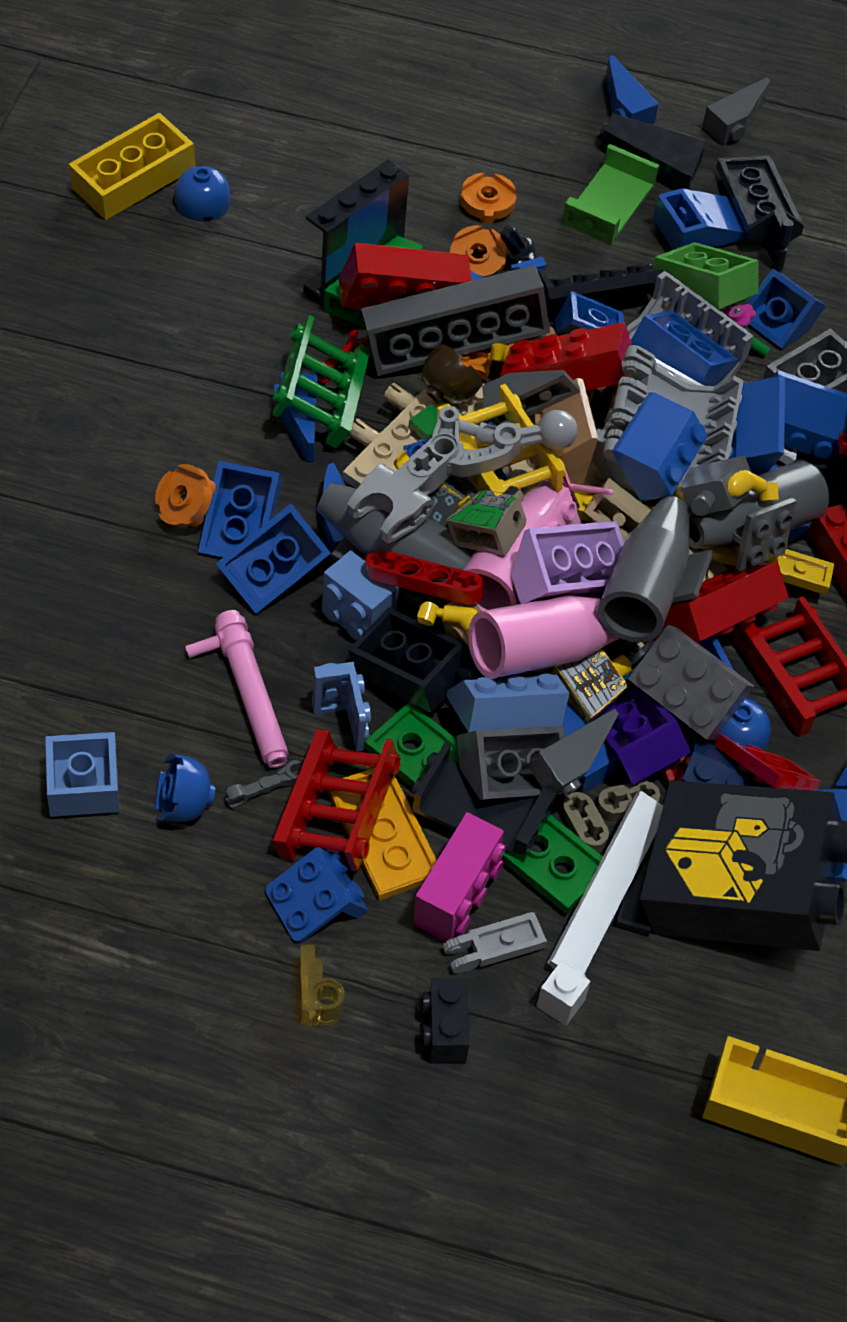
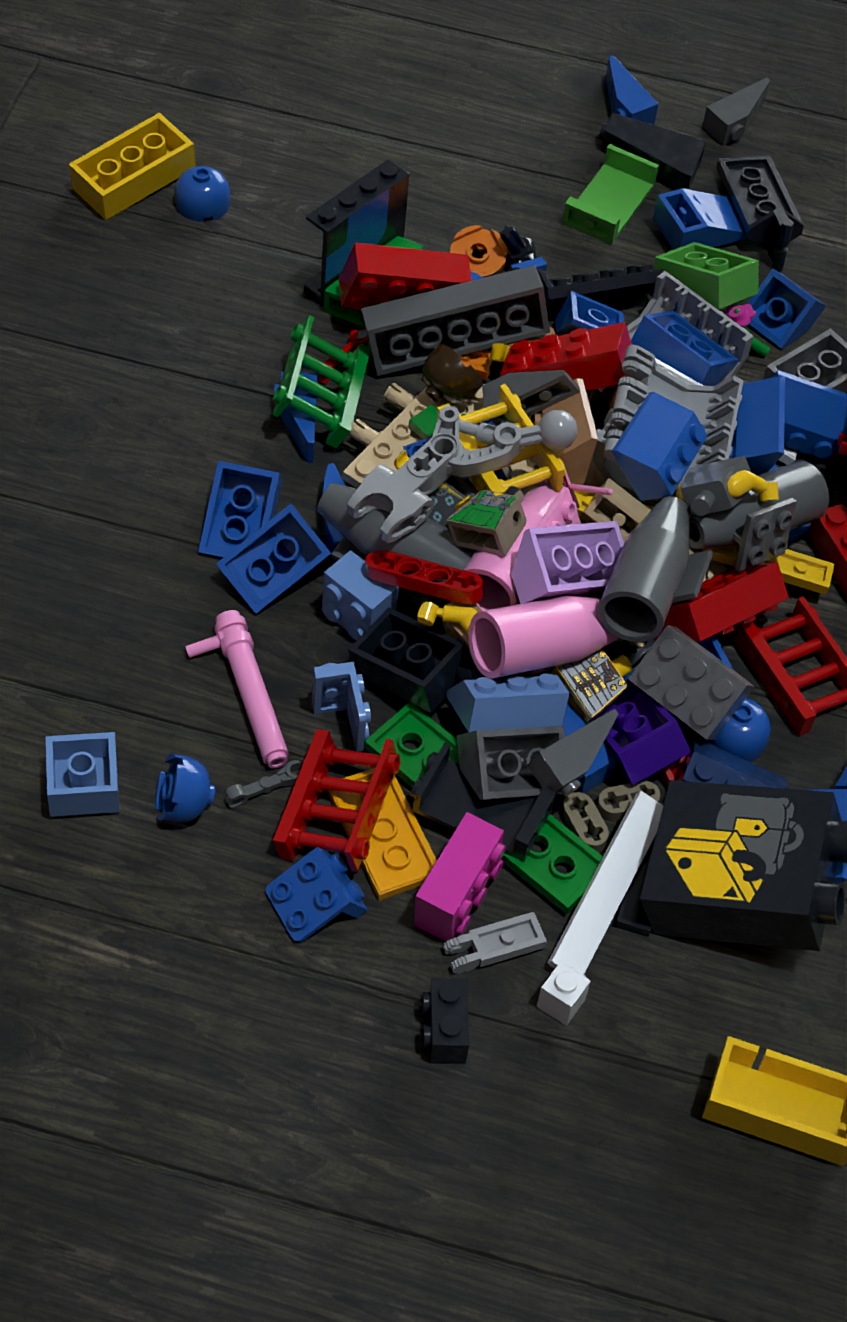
(198, 498): orange plate -> none
(315, 988): clear yellow plate -> none
(486, 208): orange plate -> none
(767, 766): red wing -> none

